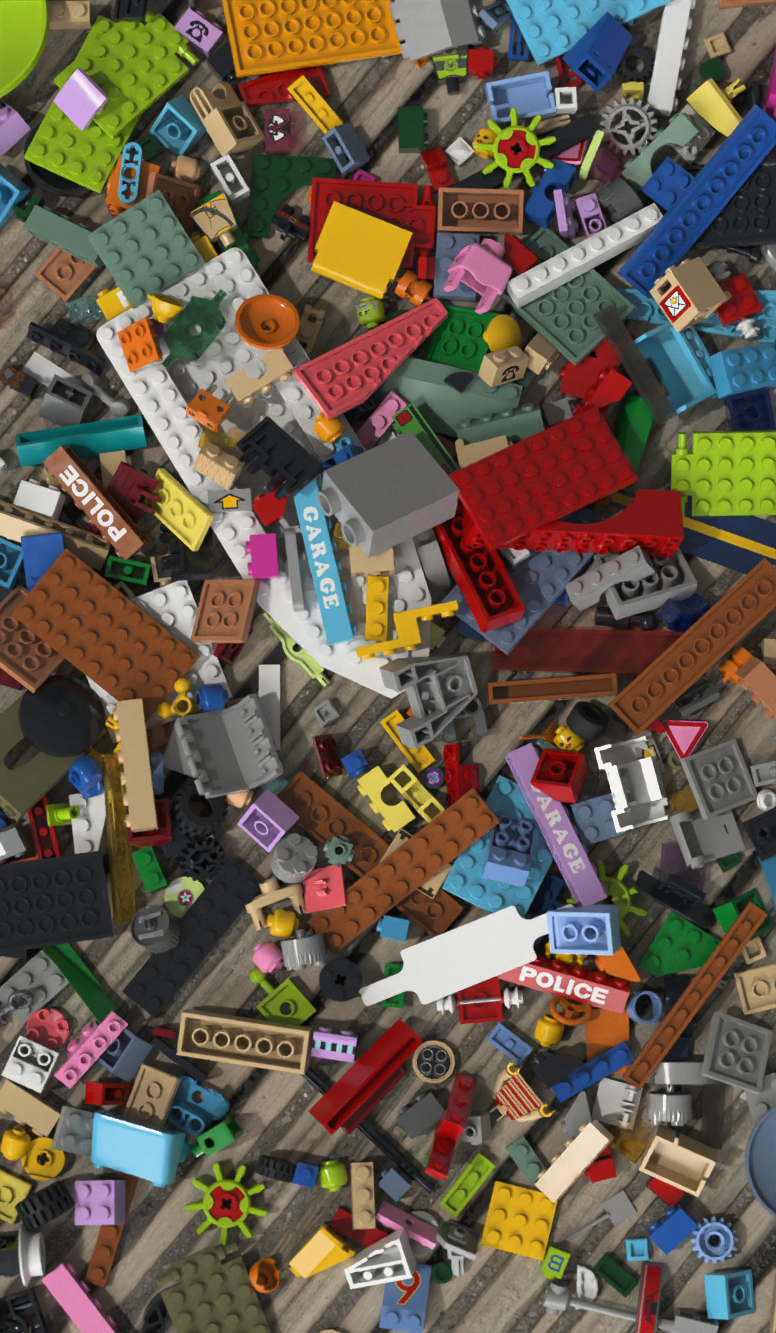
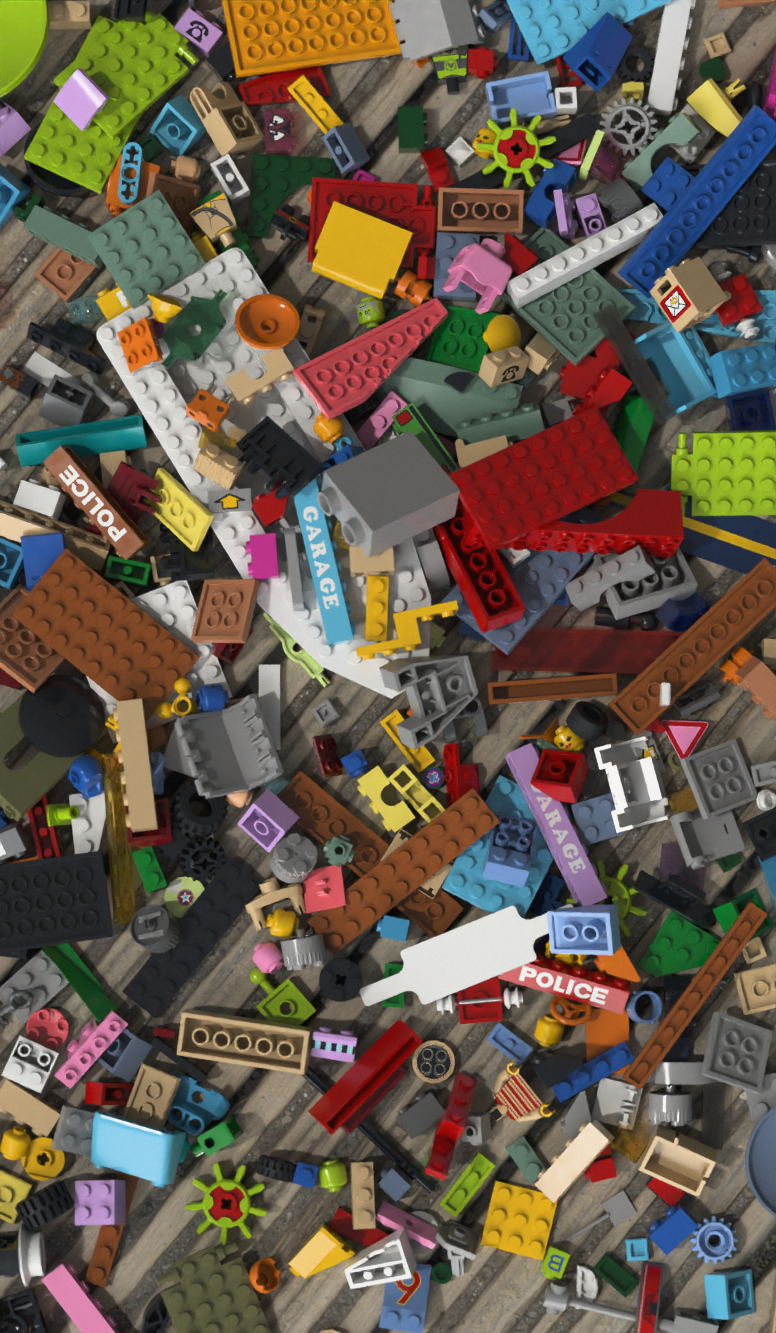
(664, 694): none -> white tile

